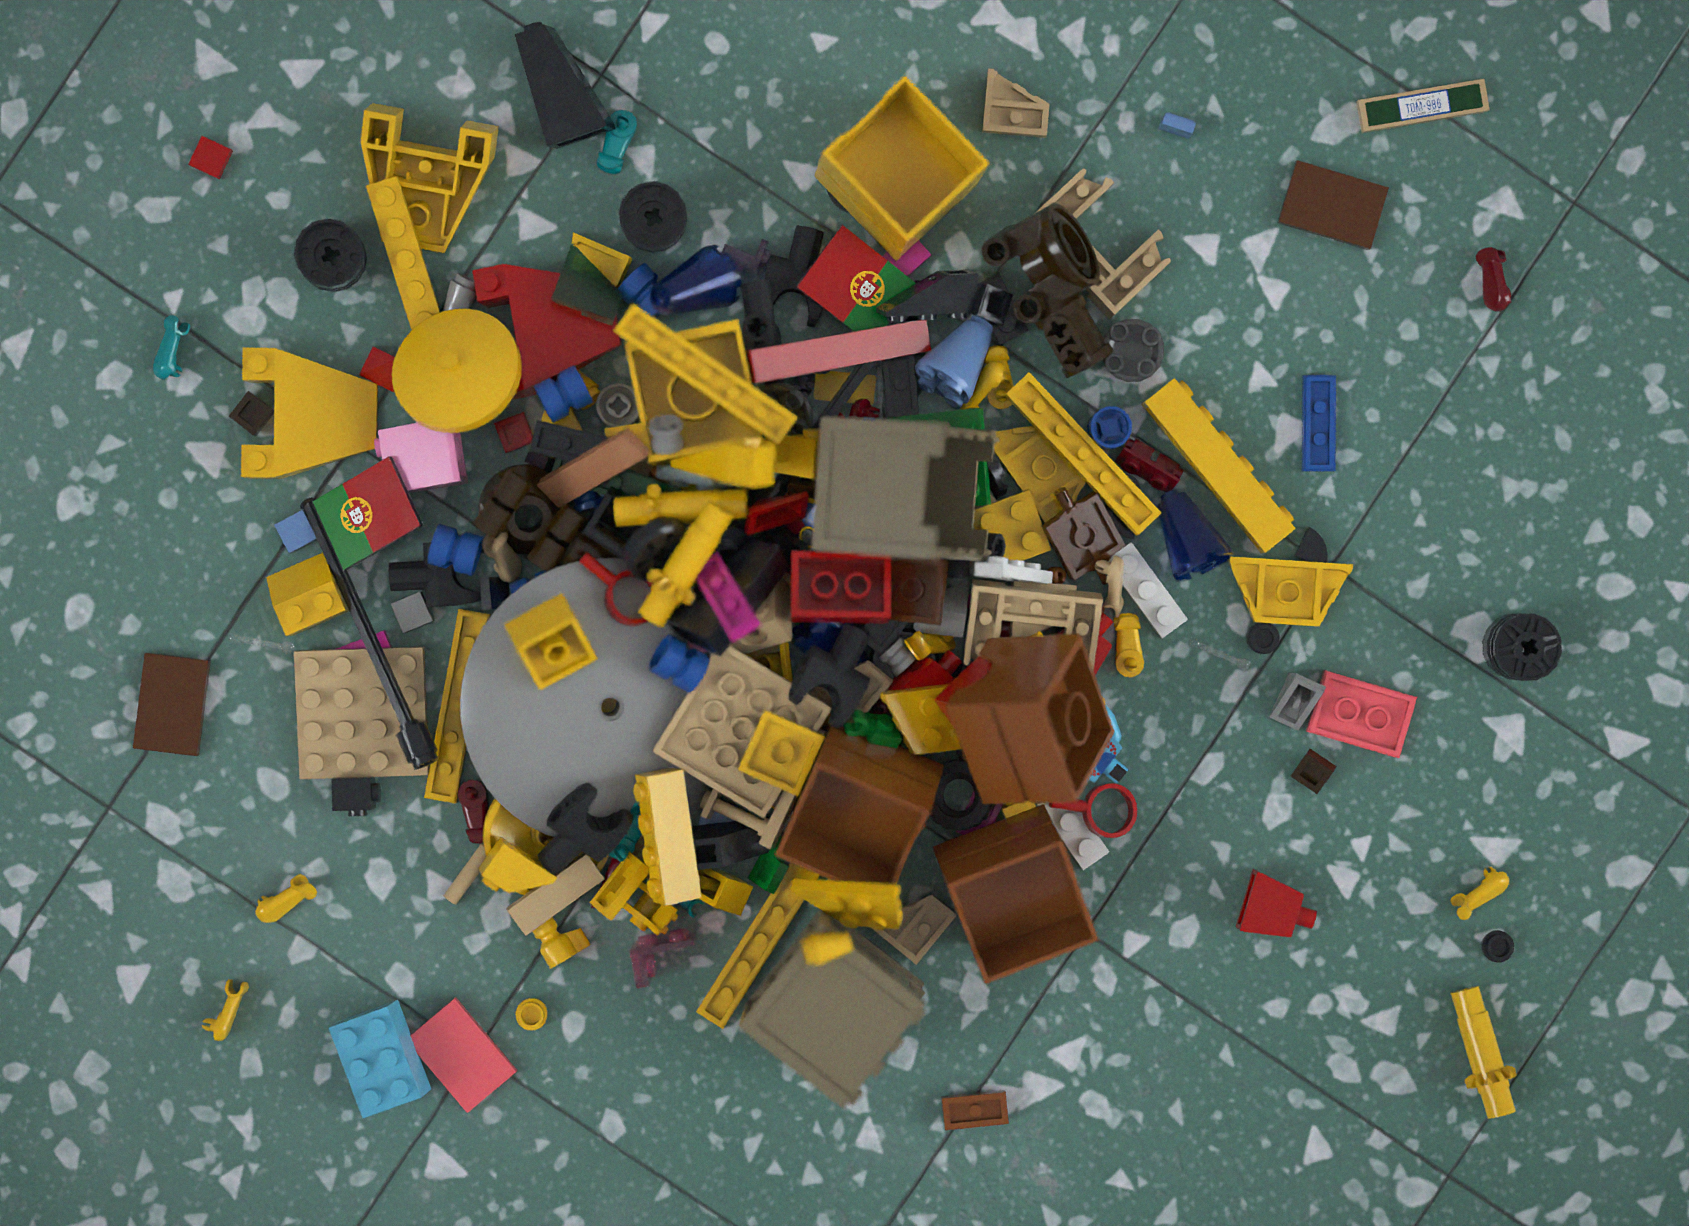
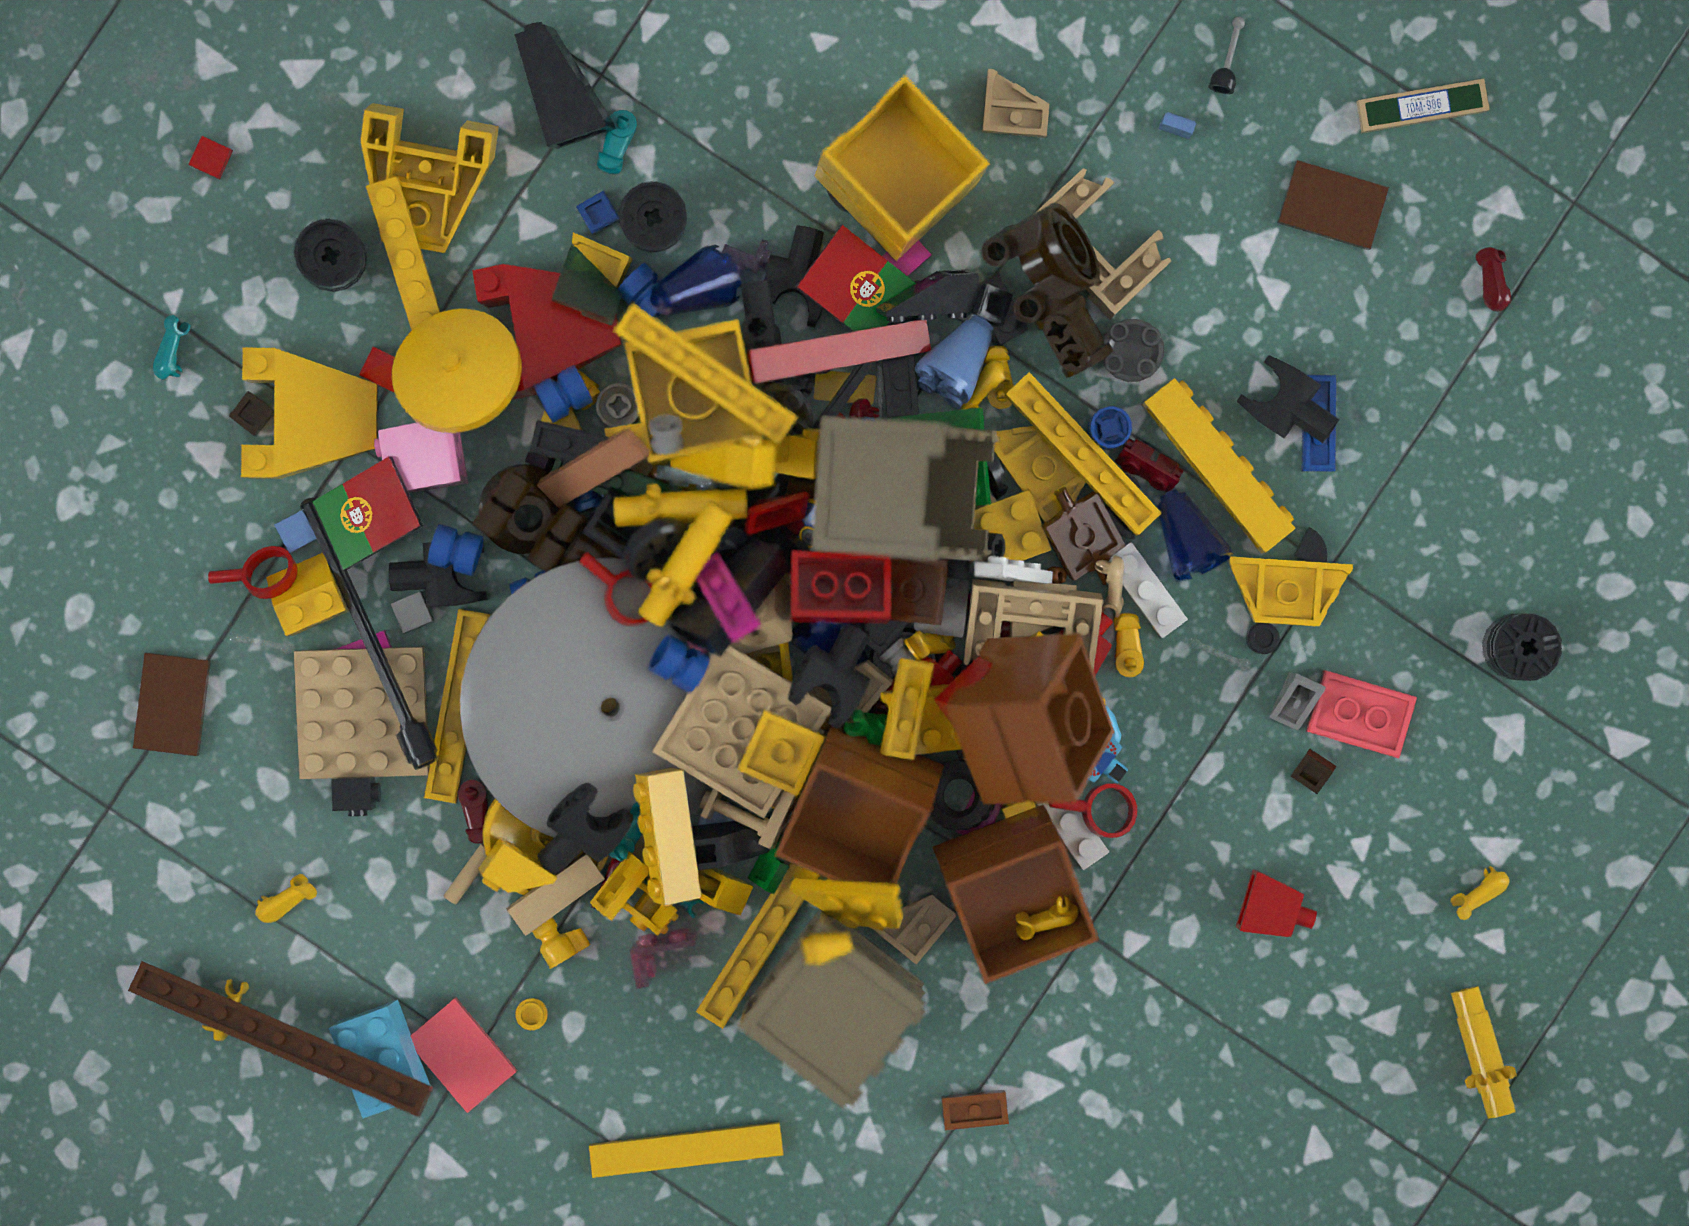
(245, 573): none -> red piece
(281, 1039): none -> reddish brown plate
(460, 293): light grey cone -> none
(493, 592): black tile -> none
(508, 563): tan piece -> none
(514, 432): red tile -> none
(550, 641): yellow slope -> none
(598, 212): none -> blue tile
(686, 1149): none -> yellow tile
(906, 708): none -> yellow tile
(1057, 916): none -> yellow piece
(1223, 79): none -> hinge
(1292, 404): none -> black connector
(1497, 946): black plate -> none

